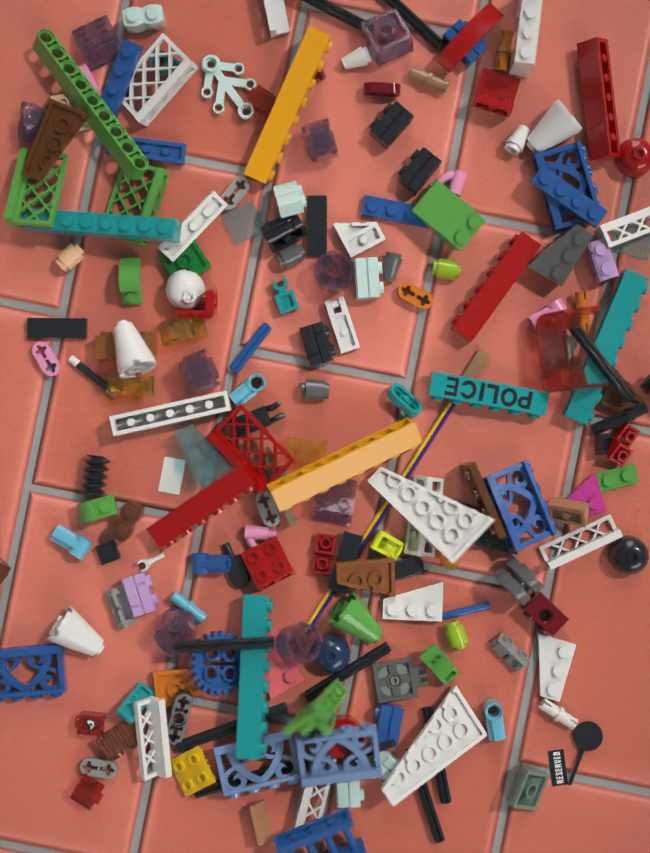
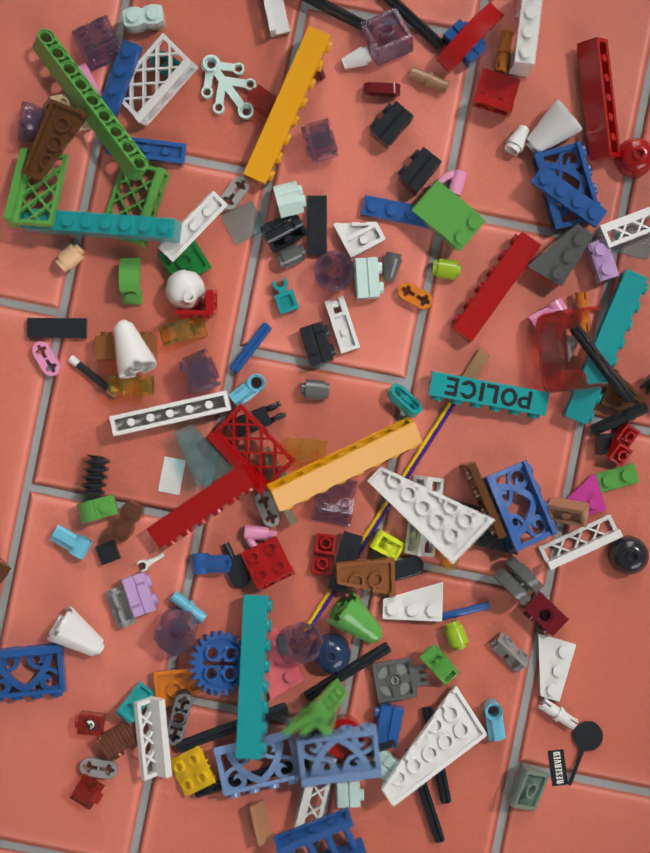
(224, 644): black axle -> none

